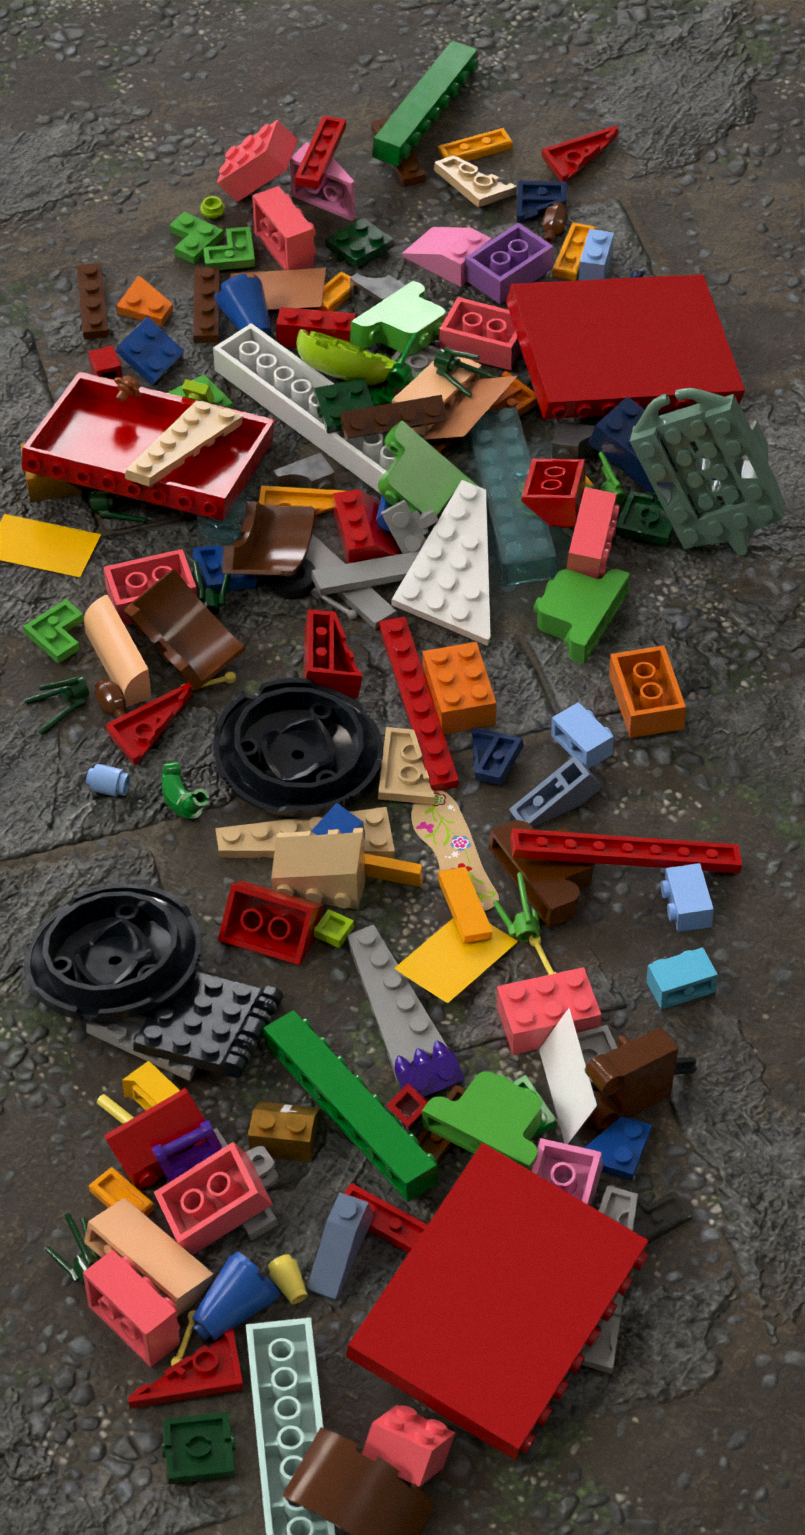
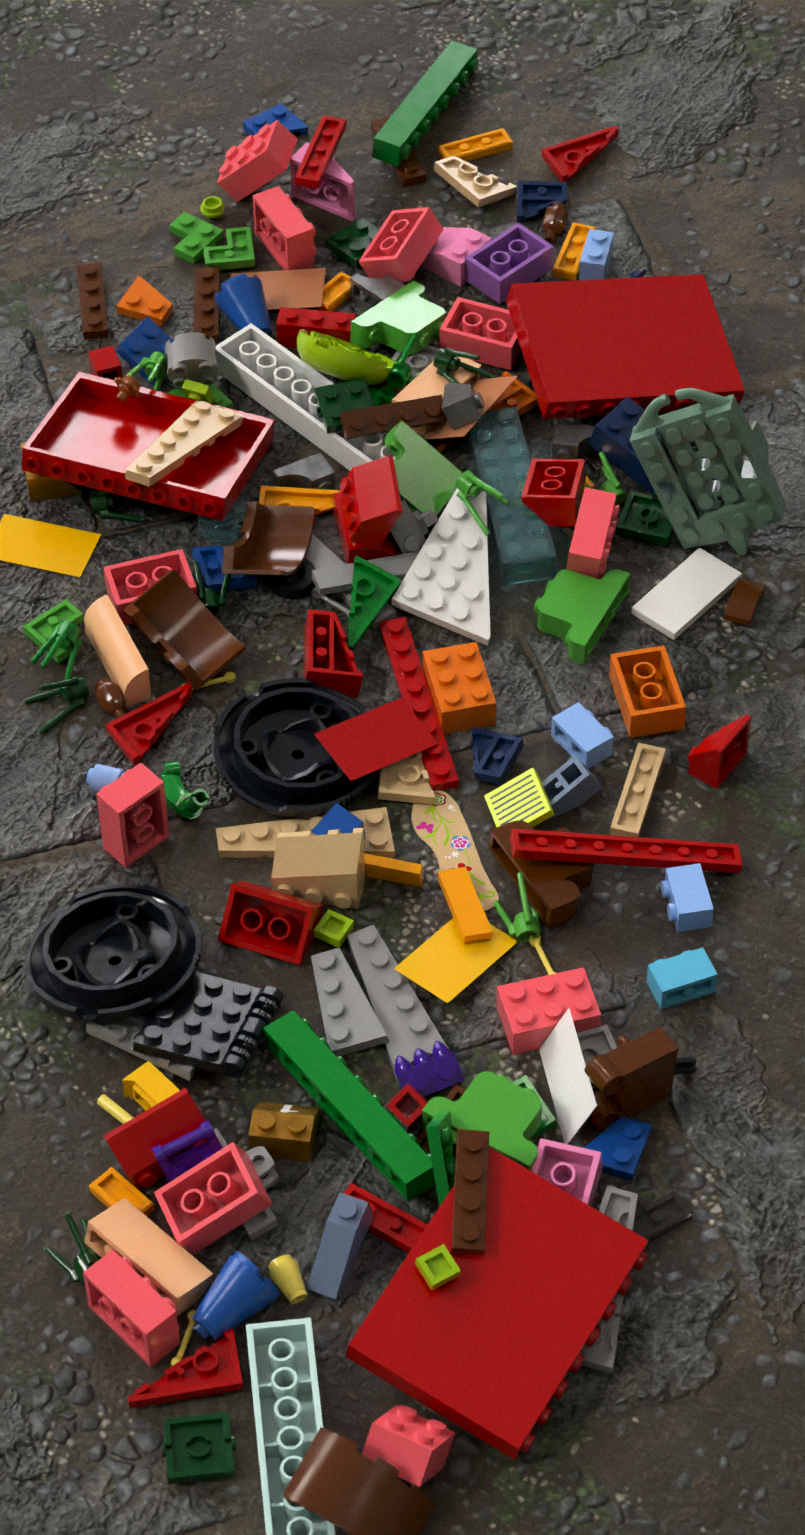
(64, 637): none -> green plant
(133, 814): none -> coral brick
(154, 368): none -> bright green plant
(191, 359): none -> light grey brick
(269, 116): none -> blue wing
(345, 1010): none -> light grey wing
(369, 596): none -> green wing
(371, 501): none -> red slope
(376, 739): none -> red sticker
(401, 244): none -> coral brick
(437, 1267): none -> lime plate
(441, 1150): none -> green wing
(461, 404): none -> dark grey slope
(470, 1192): none -> reddish brown plate
(472, 486): none -> bright green plant
(520, 800): none -> neon yellow tile
(637, 791): none -> tan plate
(686, 593): none -> white tile
(720, 752): none -> red slope
(744, 601): none -> reddish brown slope

